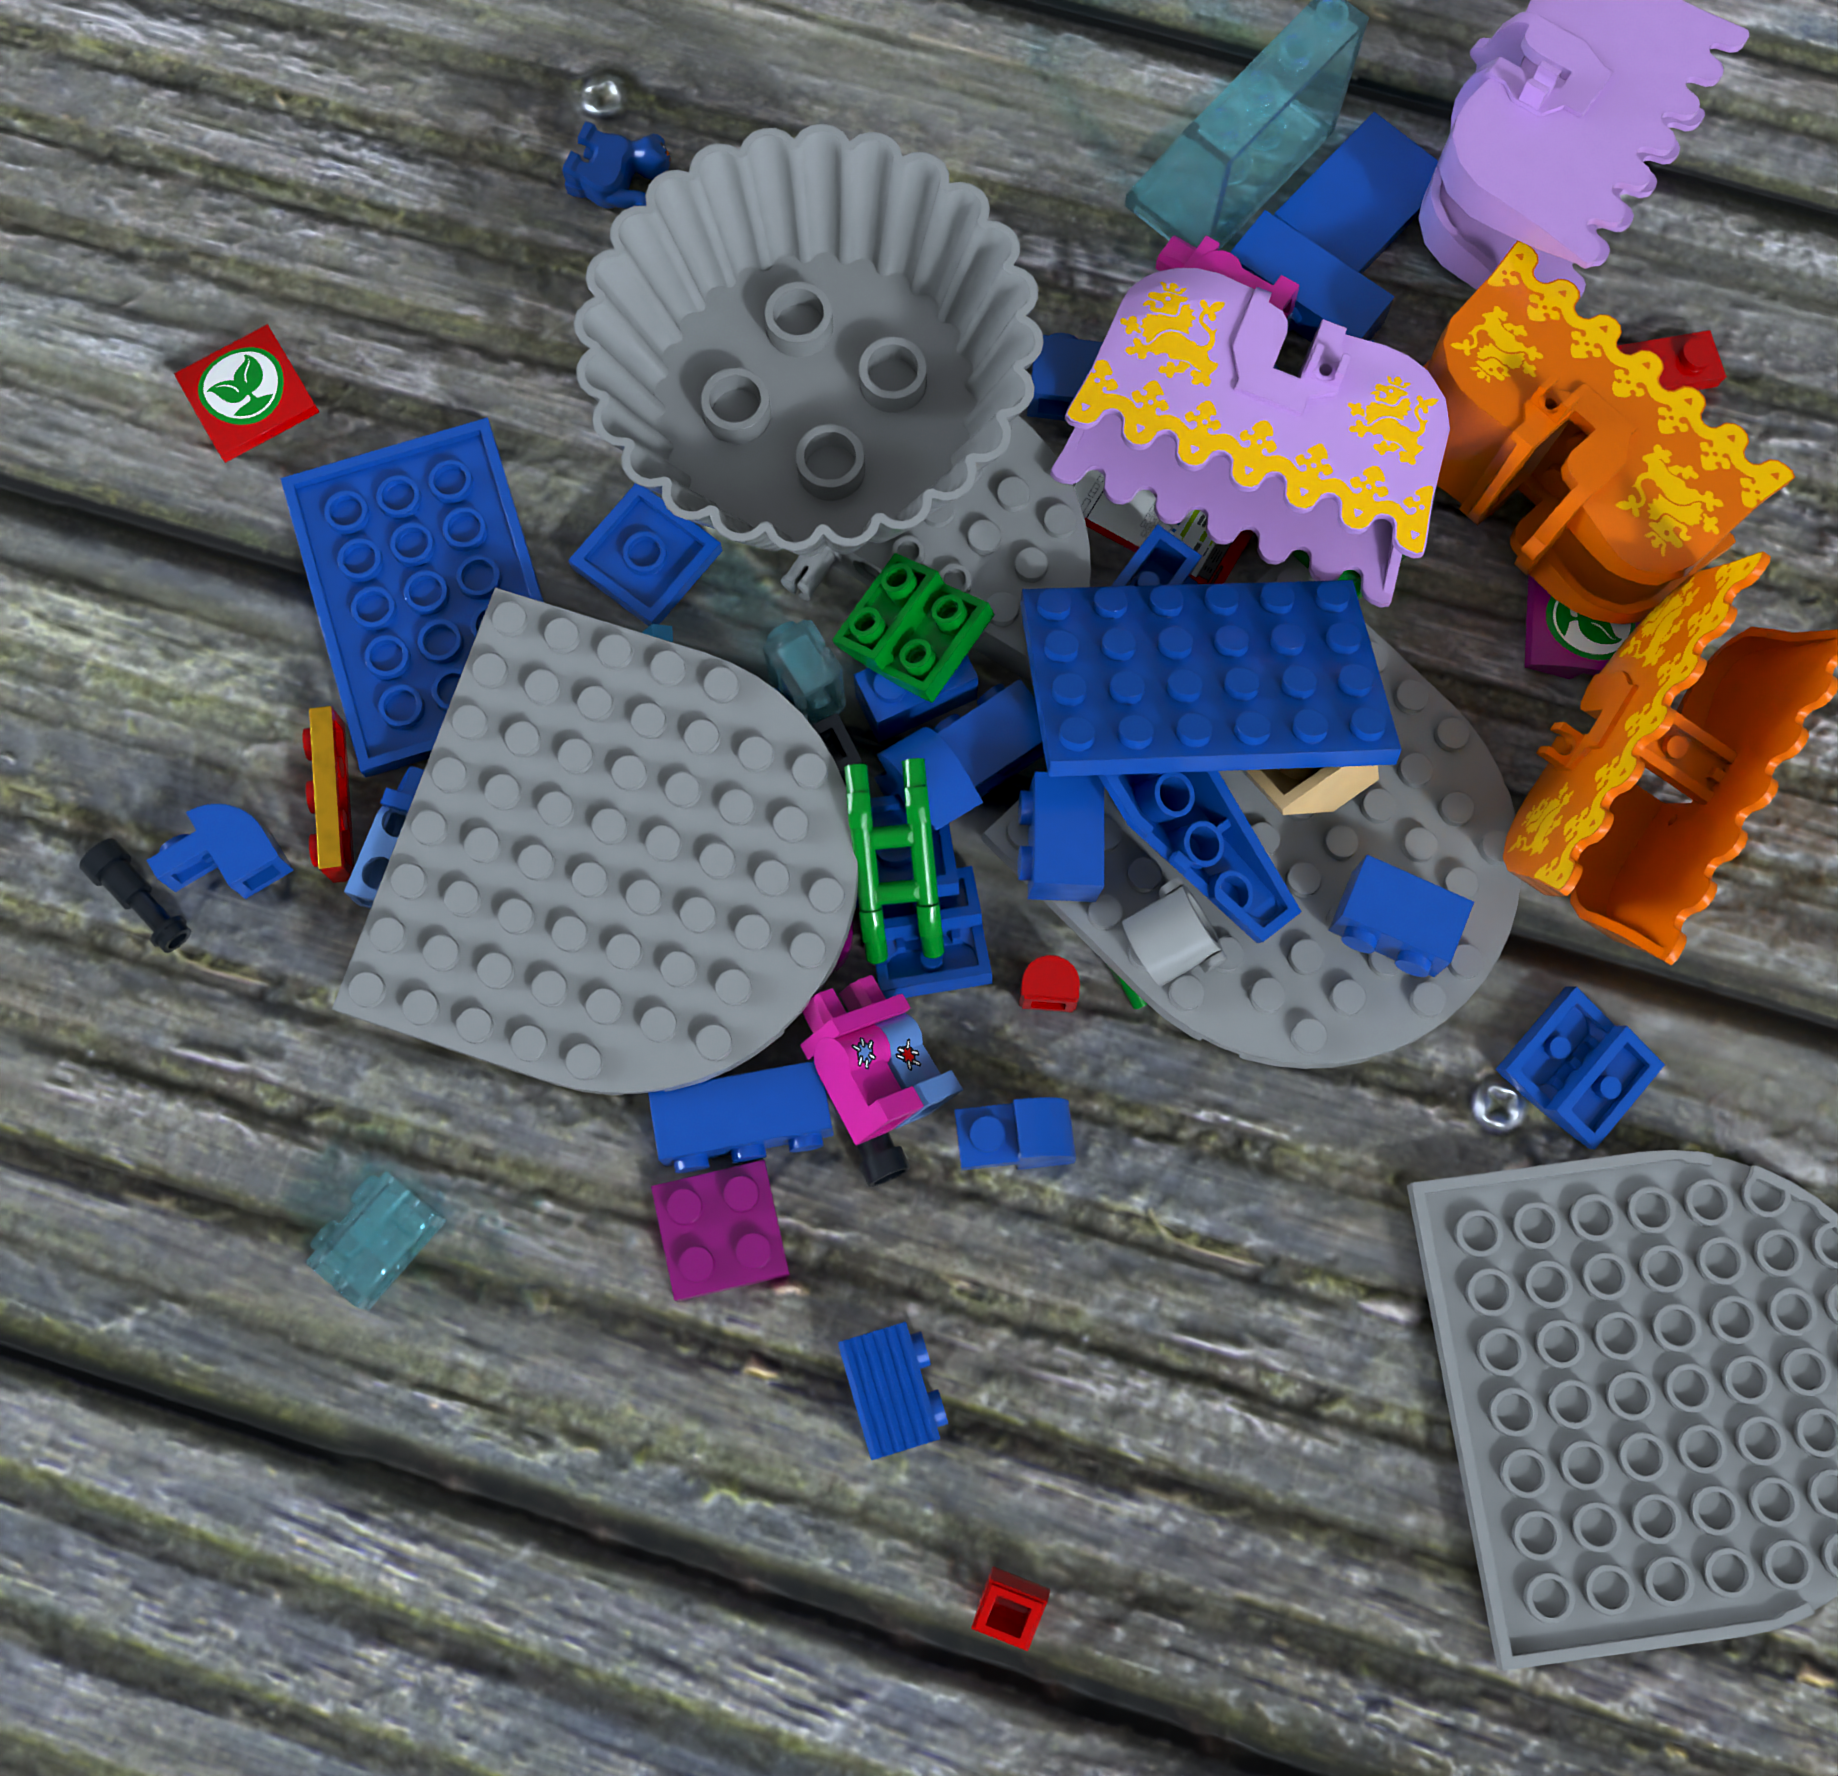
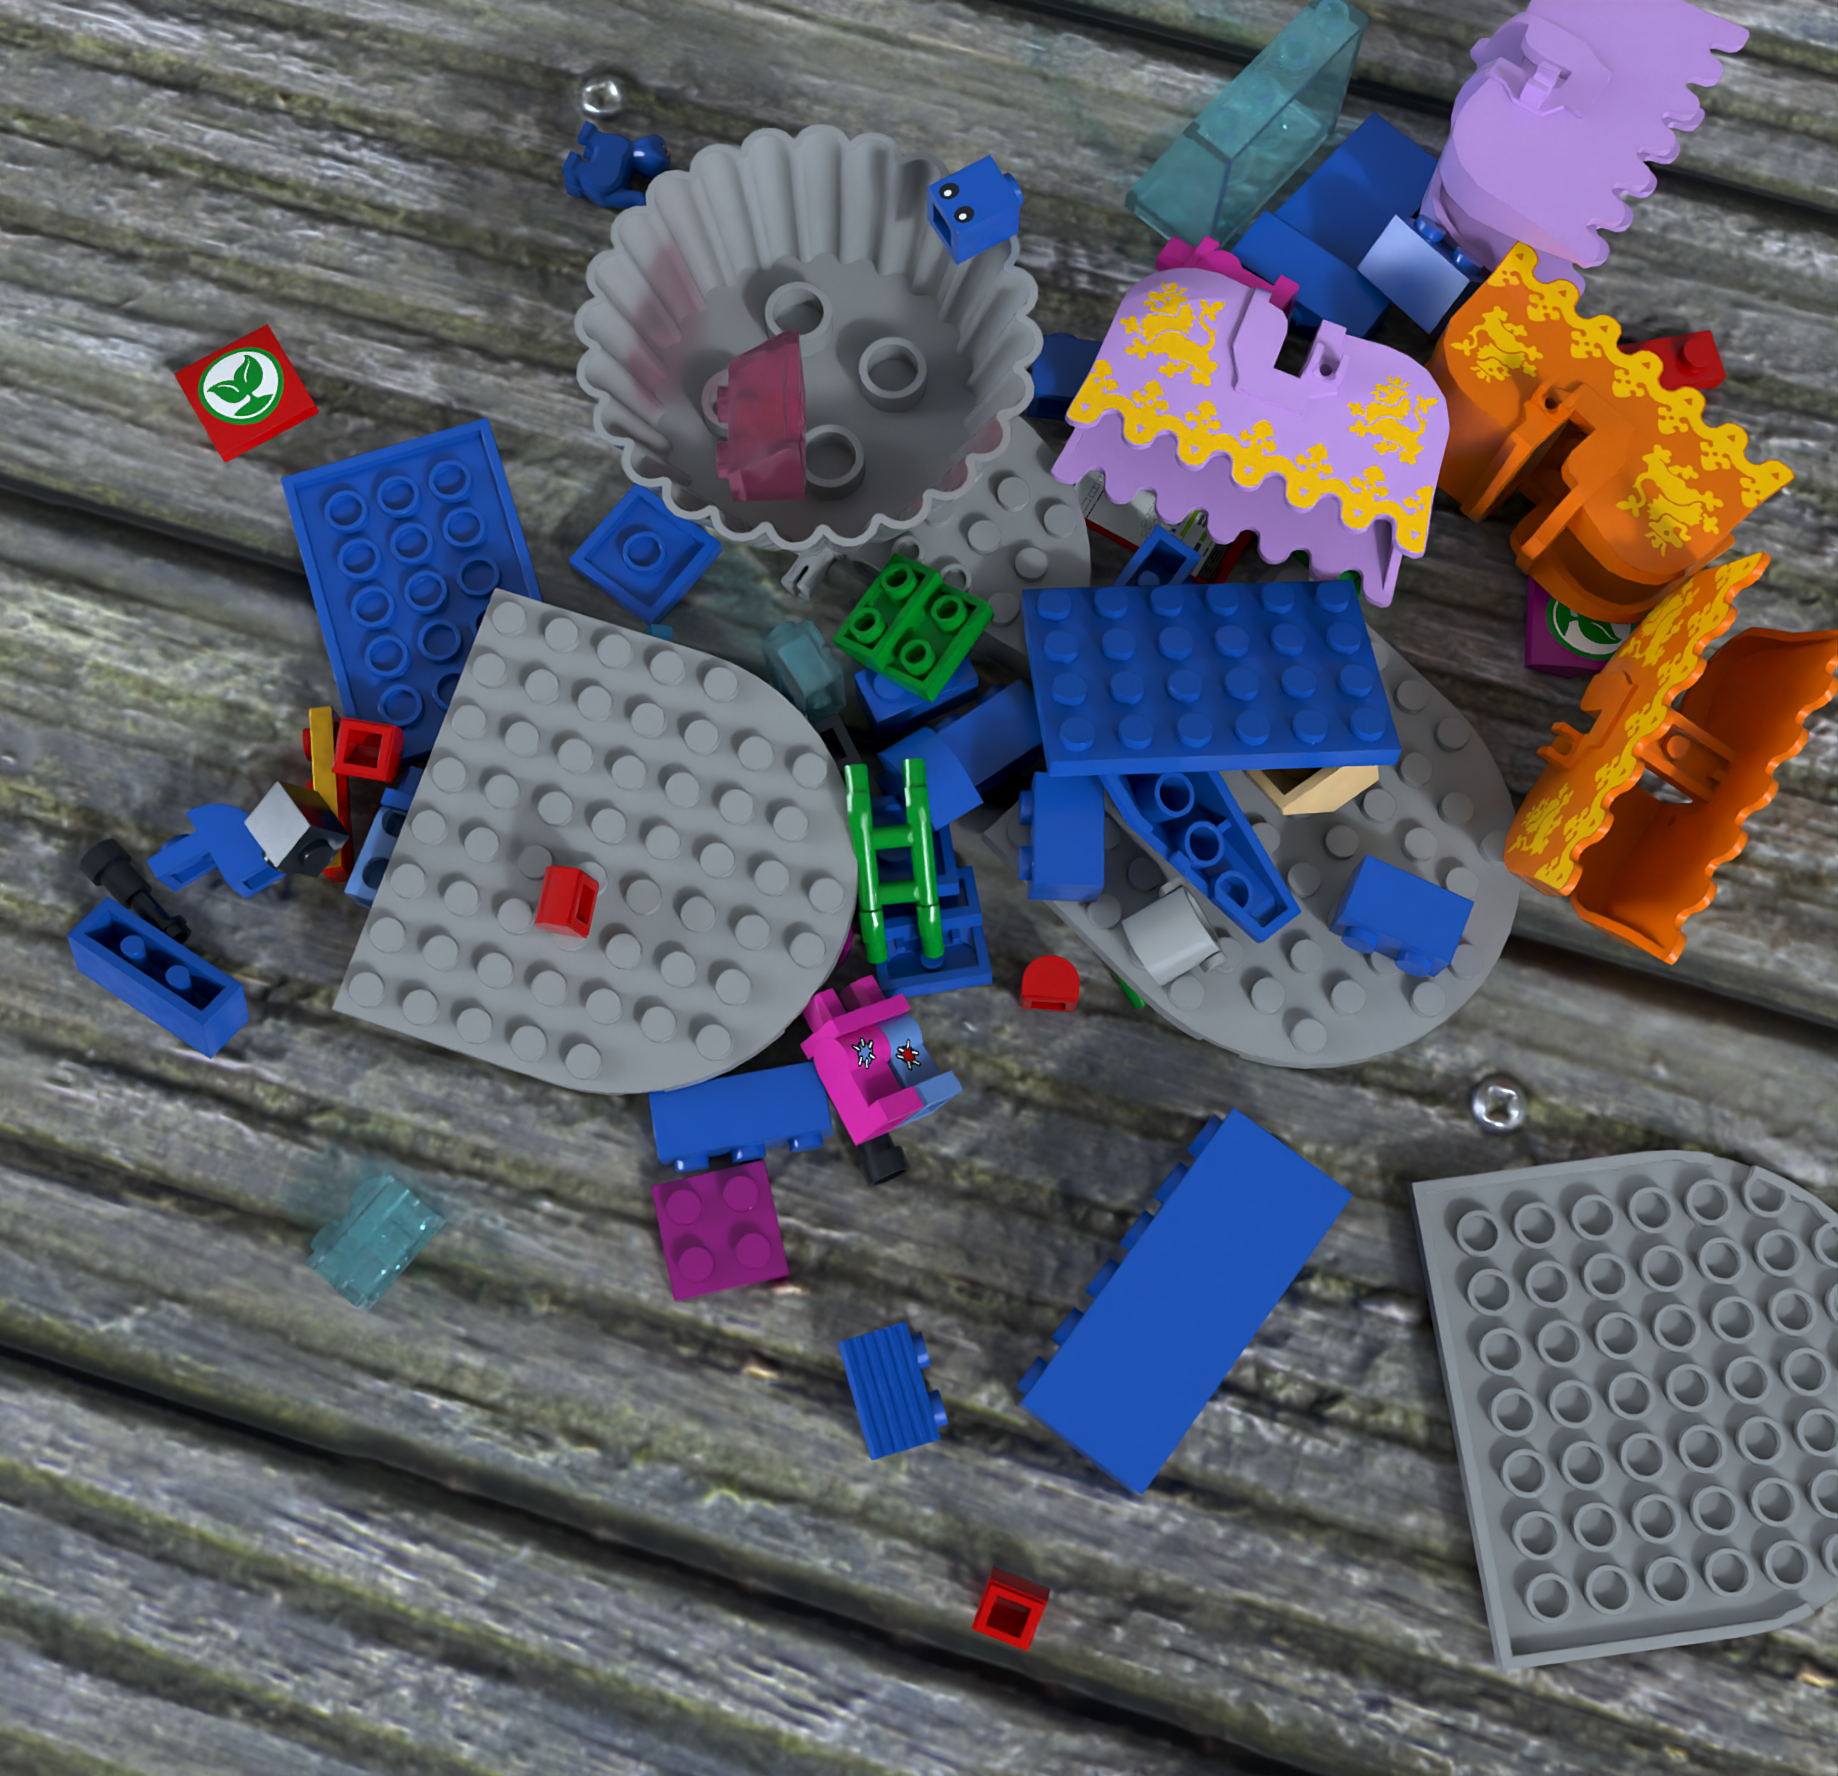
(159, 977): none -> blue brick
(296, 830): none -> black brick
(368, 750): none -> red brick
(566, 901): none -> red brick
(765, 422): none -> clear pink slope
(974, 209): none -> blue brick
(1016, 1133): blue brick -> none
(1181, 1299): none -> blue brick
(1422, 271): none -> blue brick
(1580, 1067): blue slope -> none

